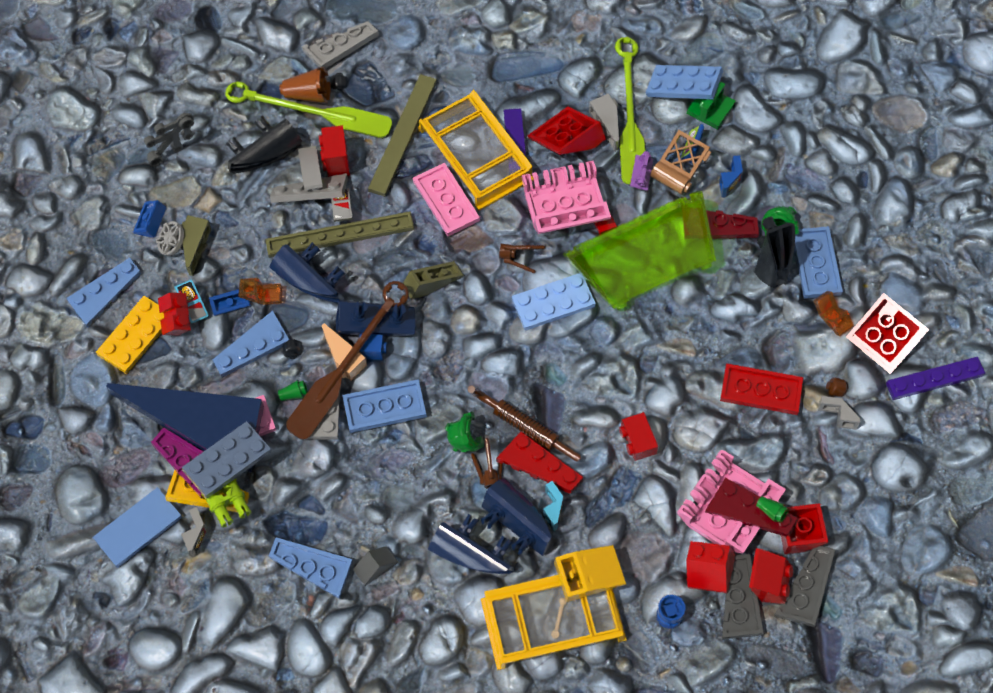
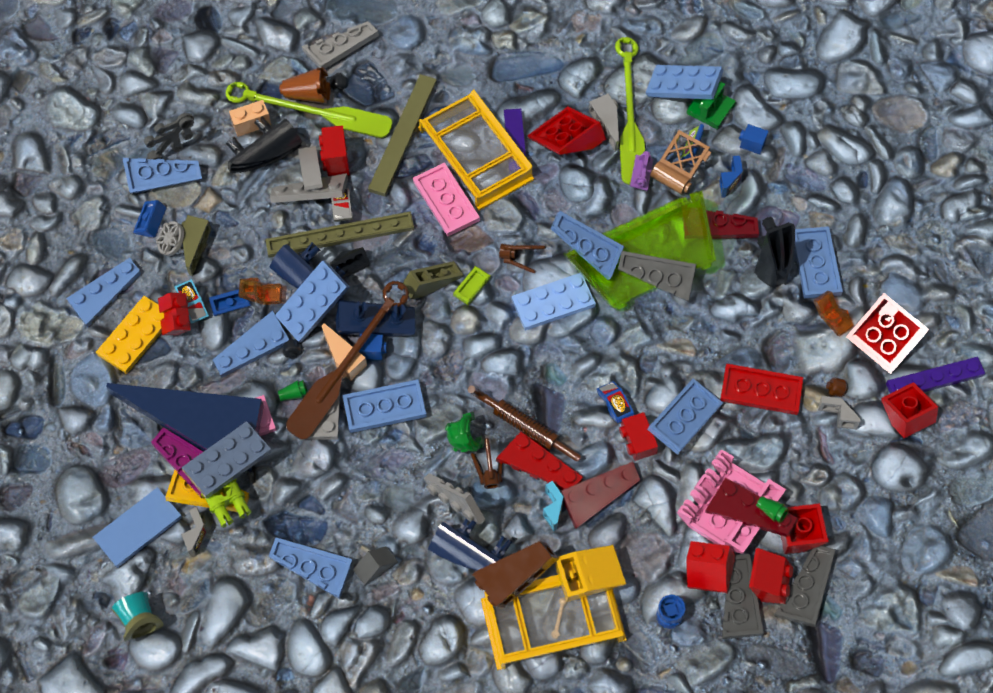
(136, 615): none -> hat
(153, 174): none -> medium blue wing
(245, 117): none -> light nougat brick
(312, 301): none -> medium blue plate
(351, 261): none -> black slope
(455, 497): none -> light grey wing
(471, 285): none -> lime tile
(514, 573): none -> reddish brown slope
(518, 514): dark blue piece -> none
(564, 200): bright pink slope -> none
(588, 243): none -> medium blue wing
(594, 494): none -> dark red wing
(605, 225): red tile -> none
(616, 401): none -> slope
(662, 273): none -> dark grey wing
(685, 416): none -> medium blue tile
(753, 139): none -> blue brick
(781, 216): green helmet -> none
(910, 410): none -> red slope

